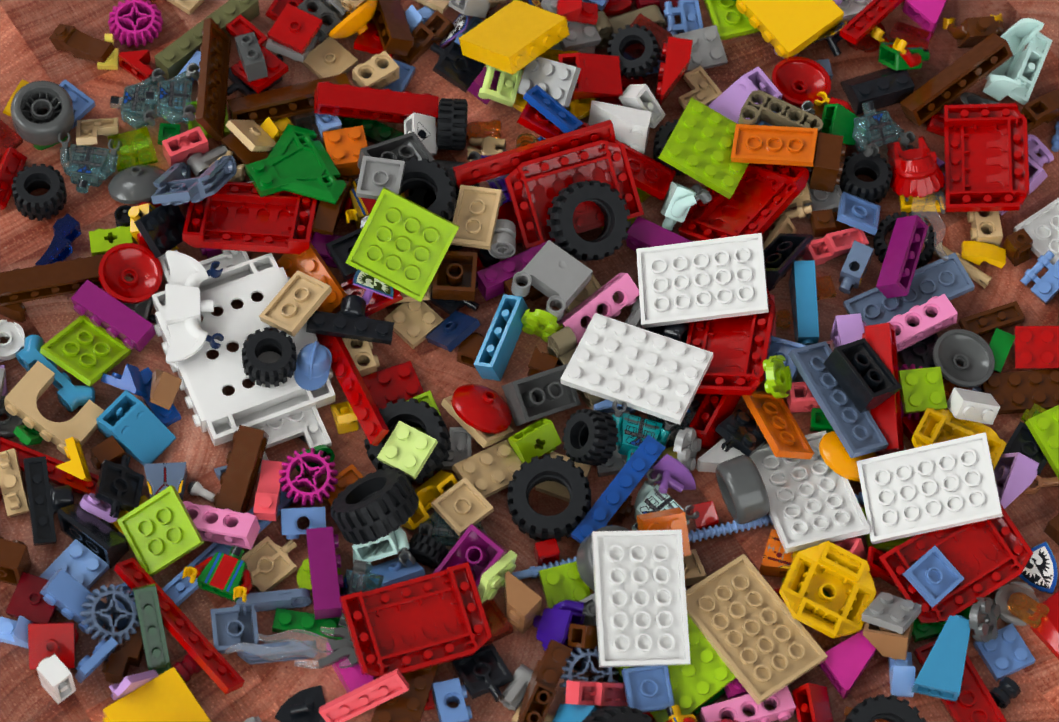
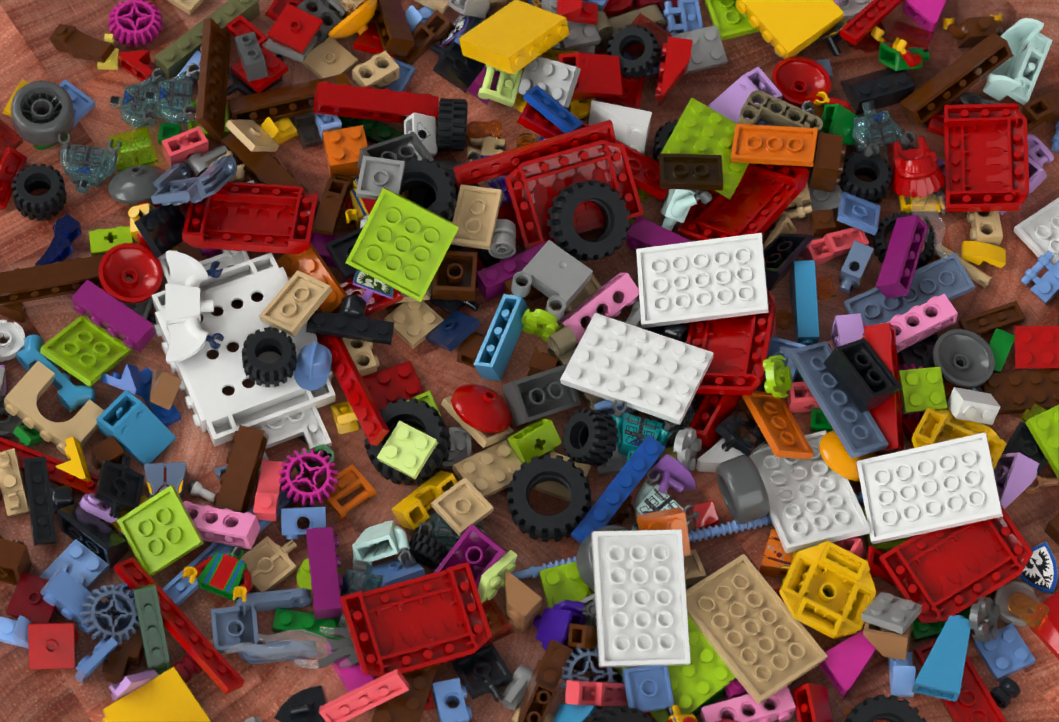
(56, 678): white brick -> none
(88, 130): tan plate -> none
(121, 216): black wheel -> none
(297, 168): green plate -> none
(374, 506): black tyre -> none
(546, 551): red slope -> none
(640, 97): white slope -> none
(690, 171): none -> dark brown plate
(702, 88): tan plate -> none
(933, 576): medium blue plate -> none
(1018, 247): reddish brown window -> none

